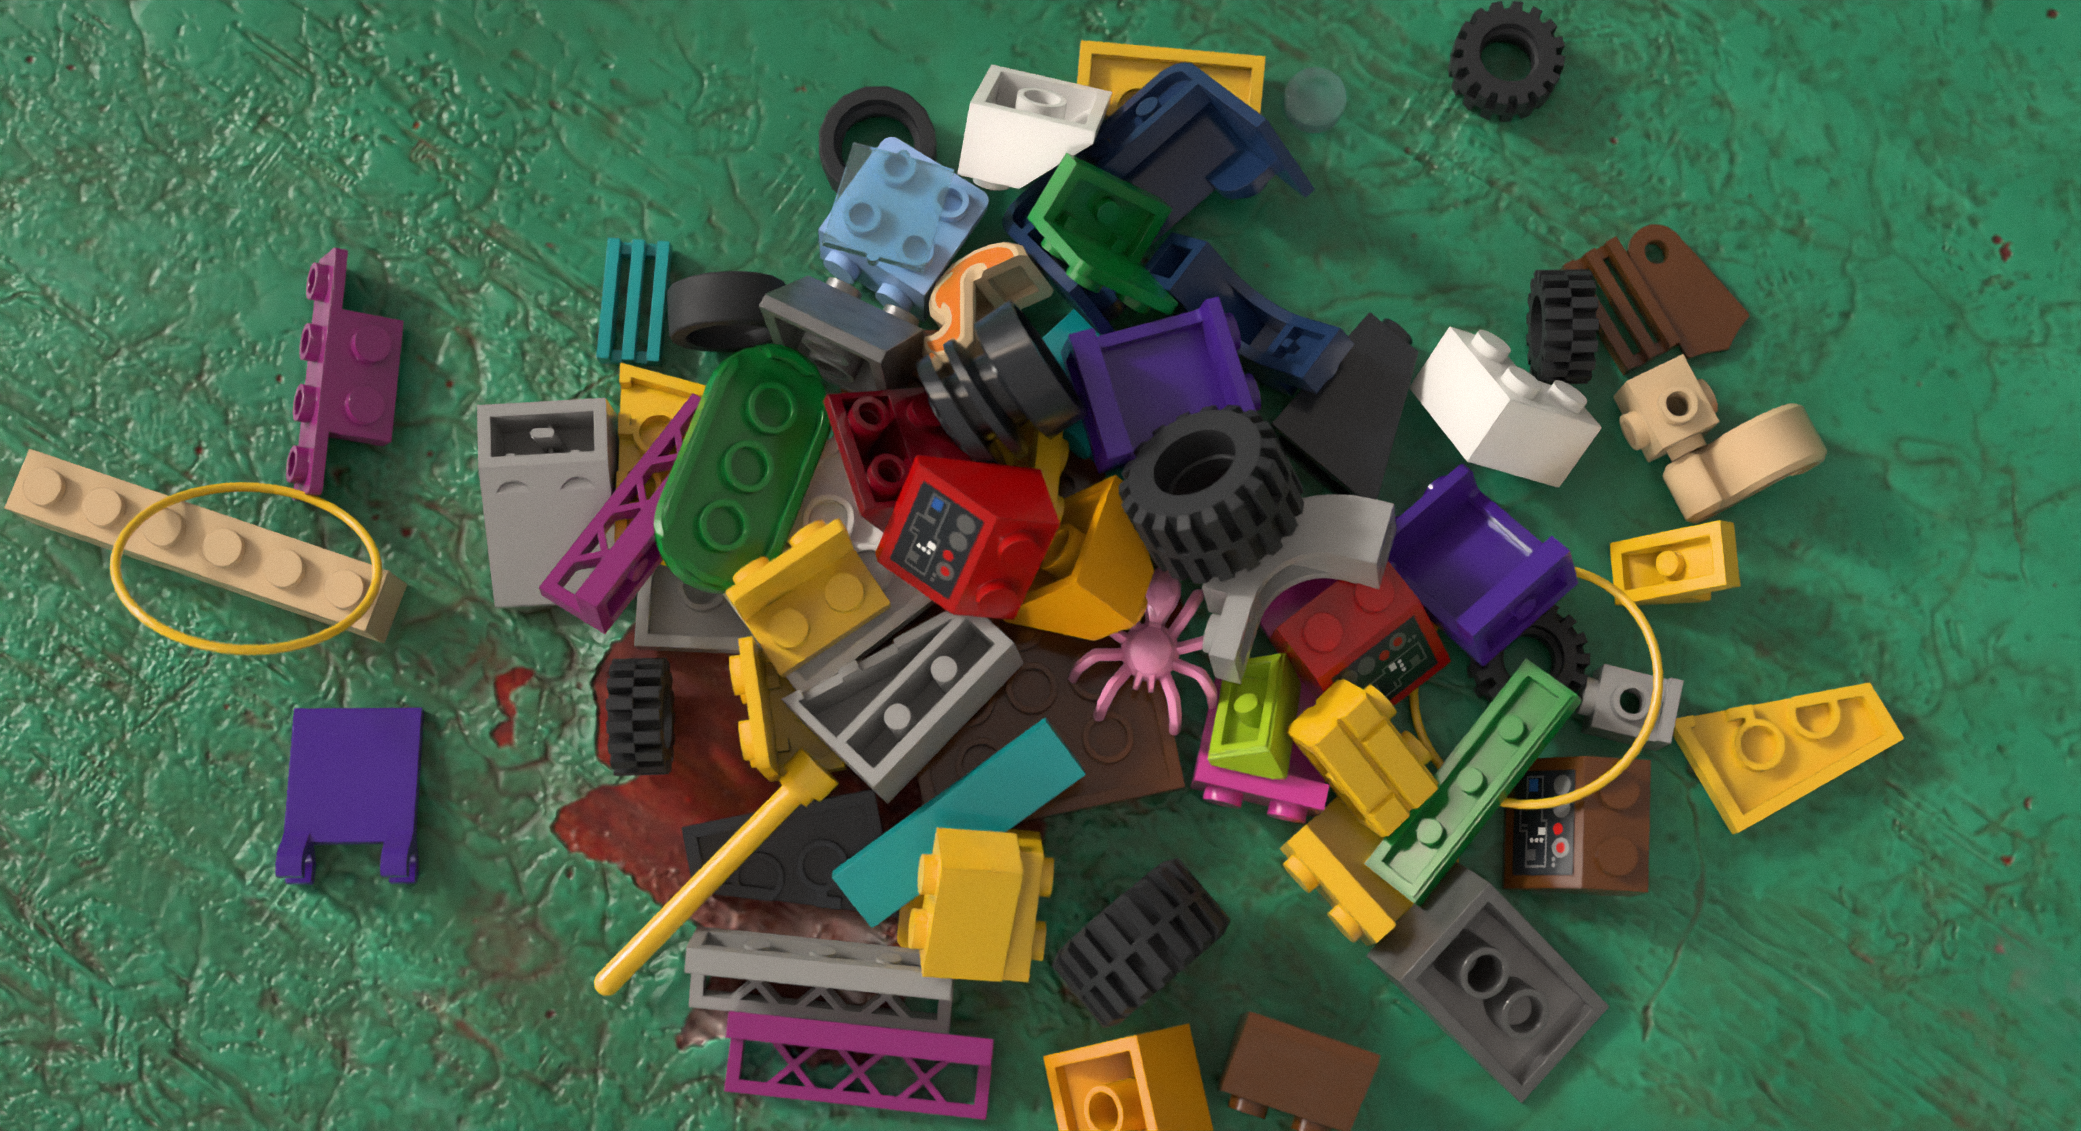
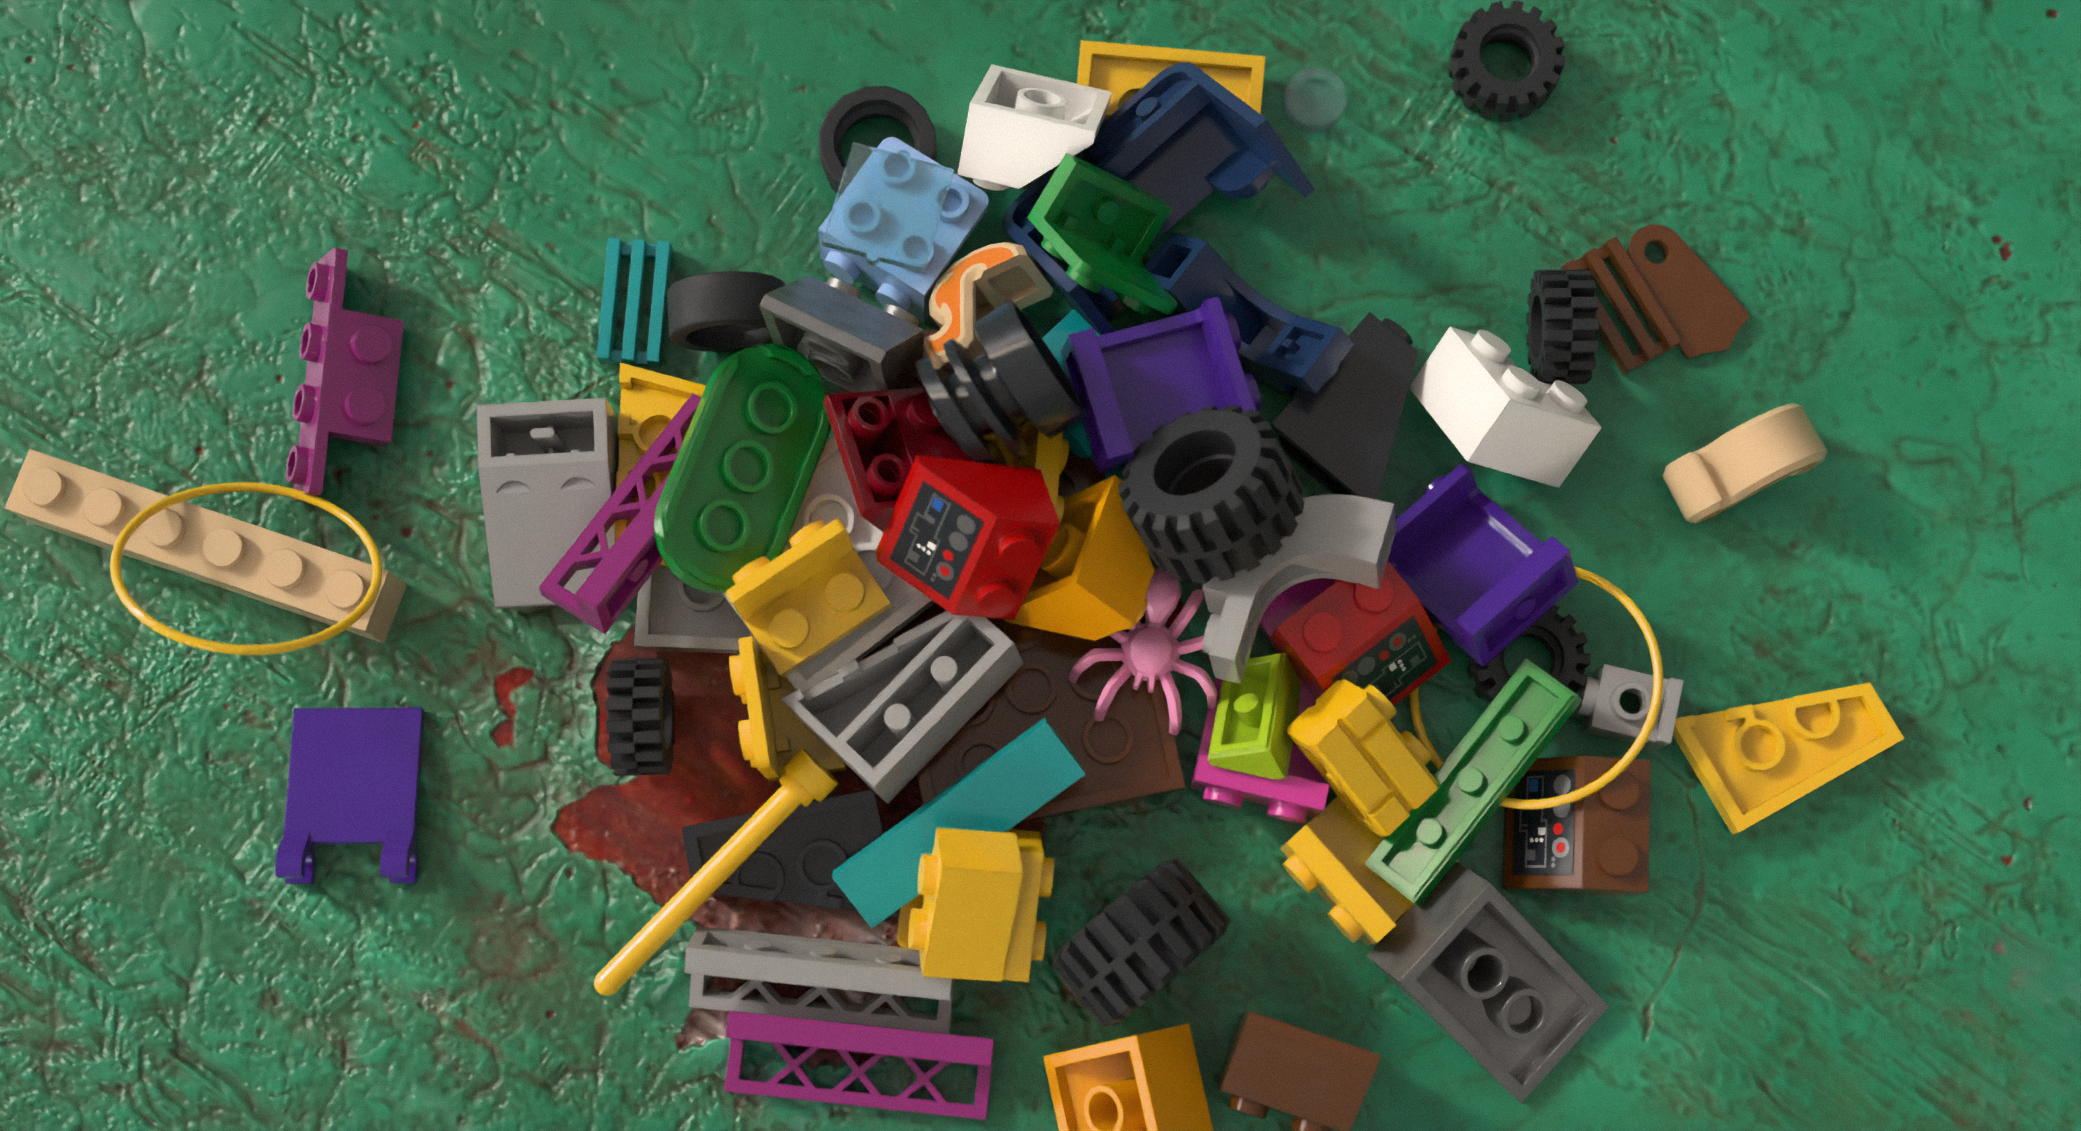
(1667, 410): tan brick -> none
(1676, 564): yellow slope -> none

